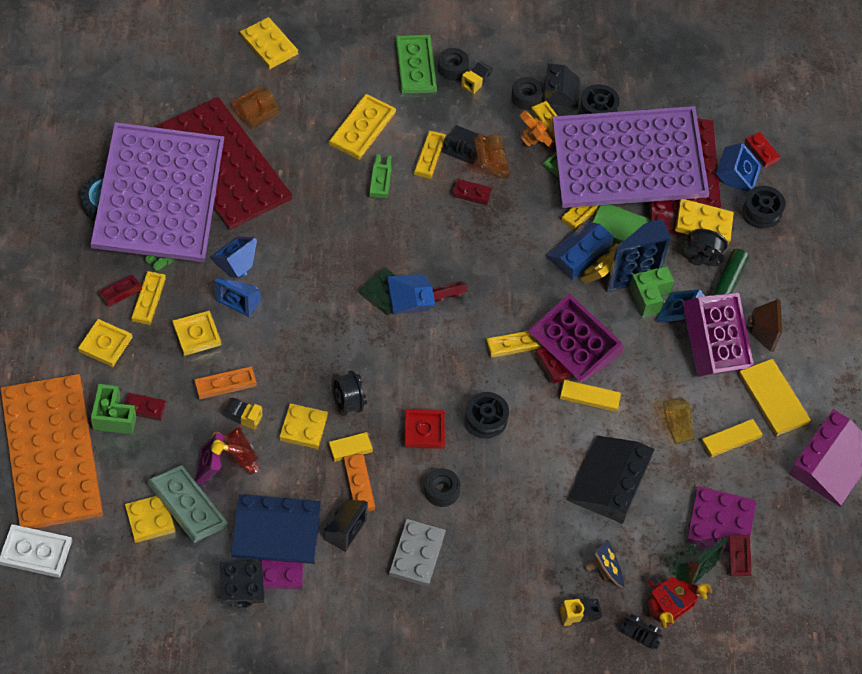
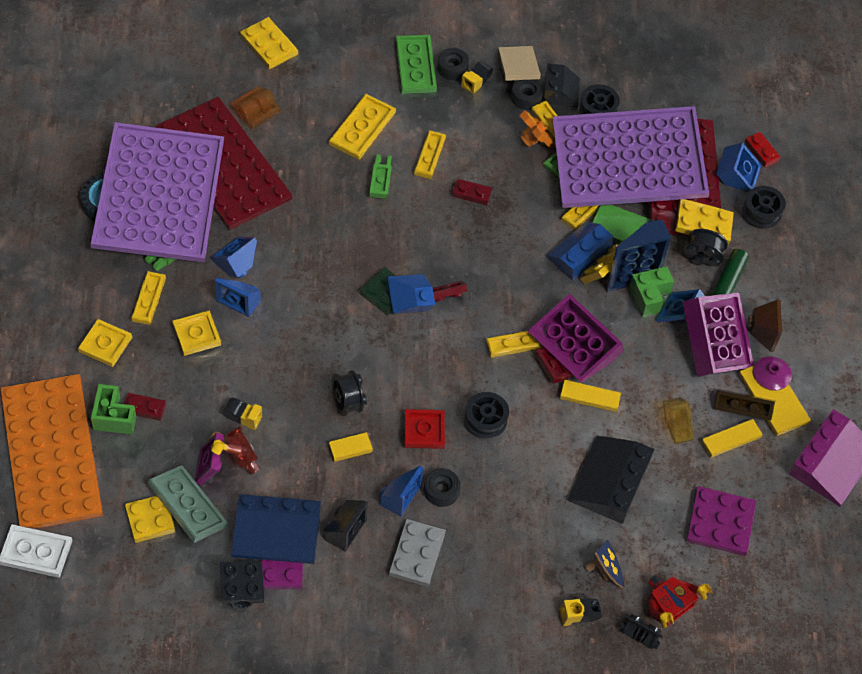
(120, 290): dark red plate -> none
(225, 382): orange plate -> none
(303, 426): yellow plate -> none
(359, 479): orange plate -> none
(401, 491): none -> blue slope
(461, 144): black hinge -> none
(492, 155): clear orange plate -> none
(519, 63): none -> tan tile
(698, 560): clear green slope -> none
(740, 555): dark red plate -> none
(744, 404): none -> dark brown slope
(771, 379): none -> magenta dish

